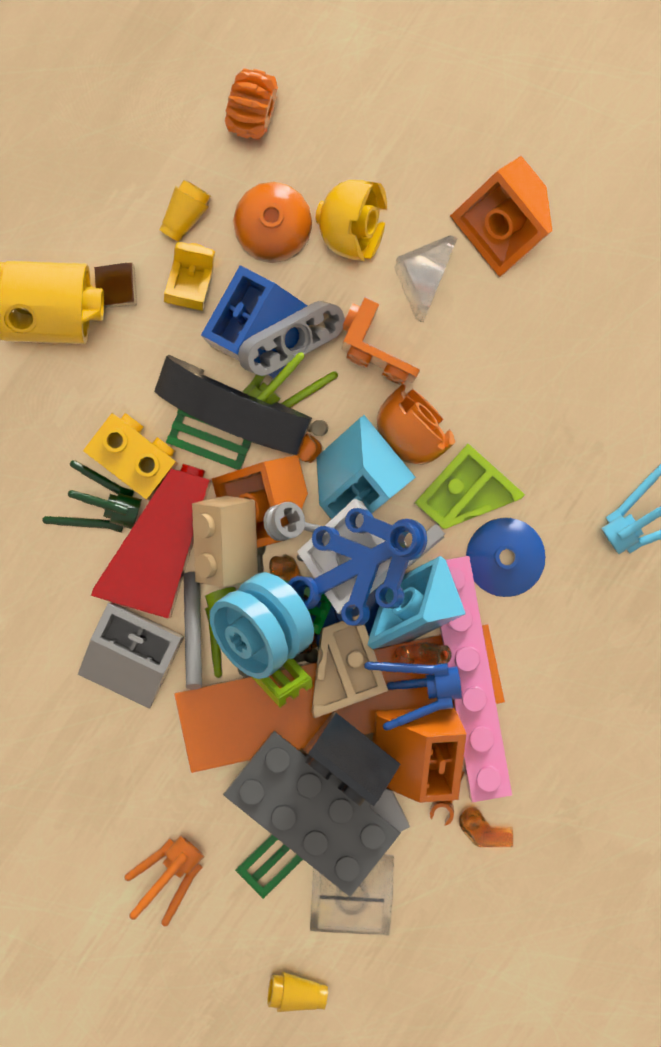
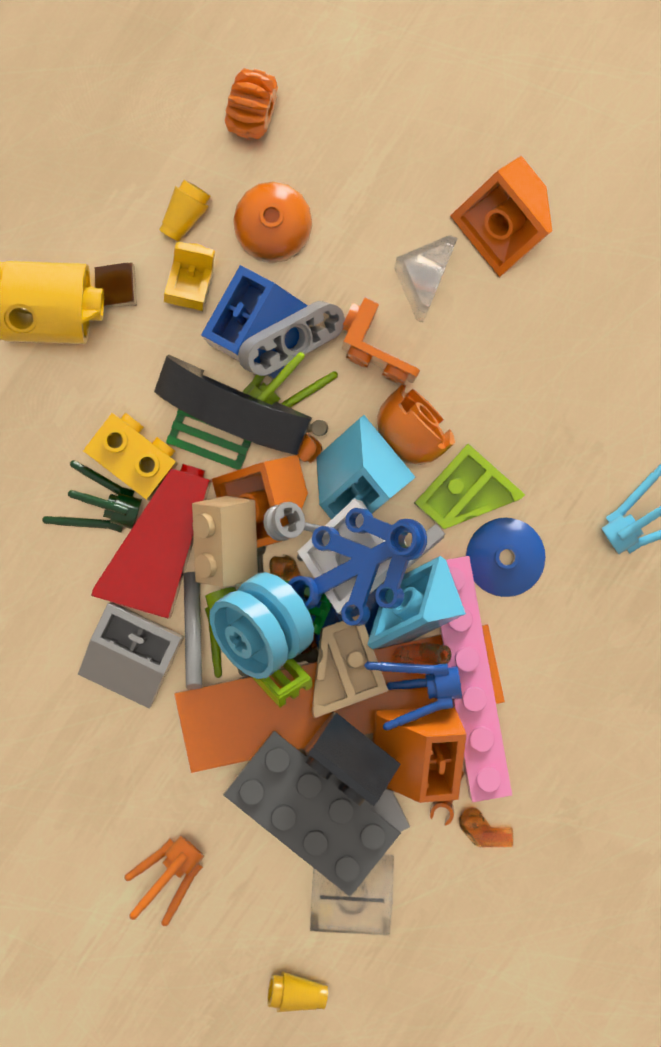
(253, 879): green tile -> none
(351, 217): yellow cylinder -> none

